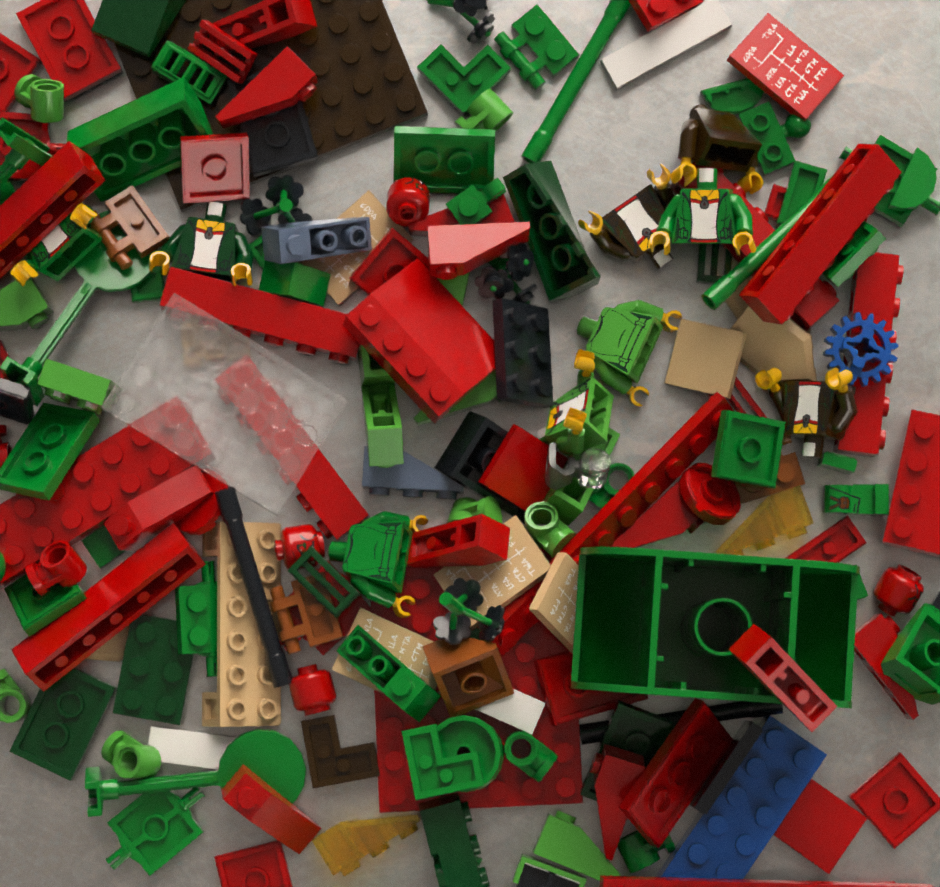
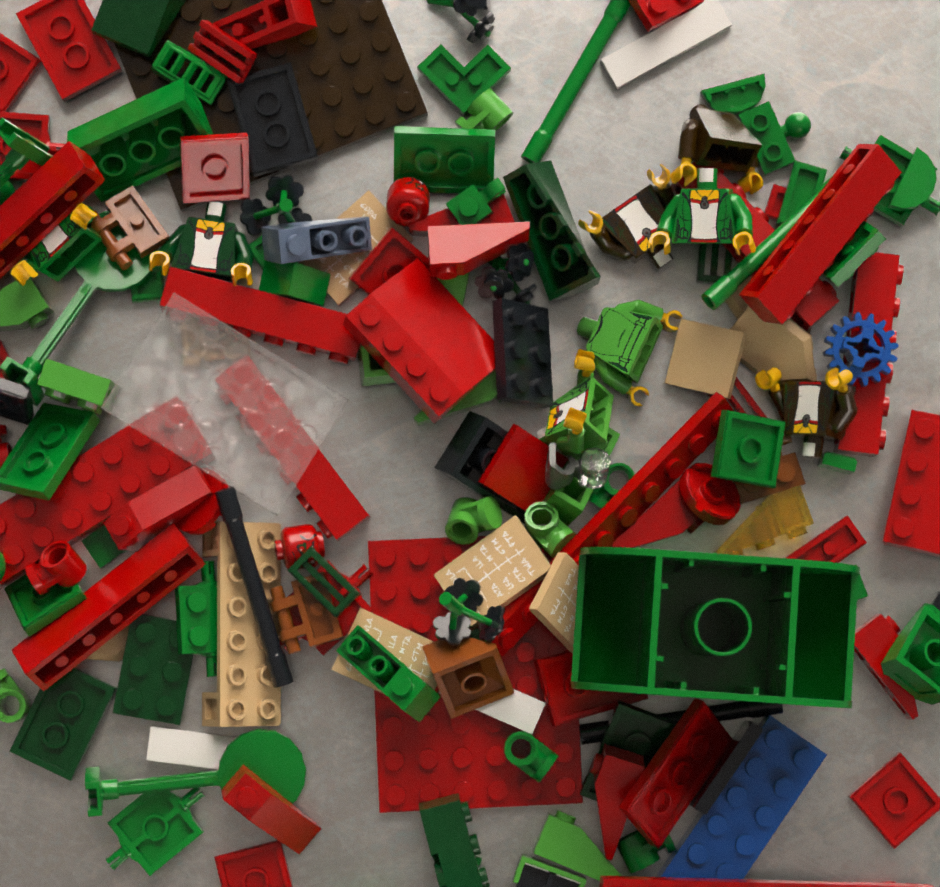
(42, 96): bright green piece -> none
(131, 757): bright green piece -> none
(273, 89): red slope -> none
(312, 690): red head -> none
(331, 763): dark brown plate -> none
(355, 838): clear yellow slope -> none
(378, 557): green torso -> none
(382, 425): bright green slope -> none
(411, 478): sand blue slope -> none
(433, 773): green plate -> none
(460, 543): red slope -> none
(477, 736): green wheel -> none
(543, 40): green plate -> none
(783, 677): red slope -> none
(785, 67): tile -> none
(820, 826): red tile -> none
(857, 499): green leg -> none
(898, 590): red head -> none

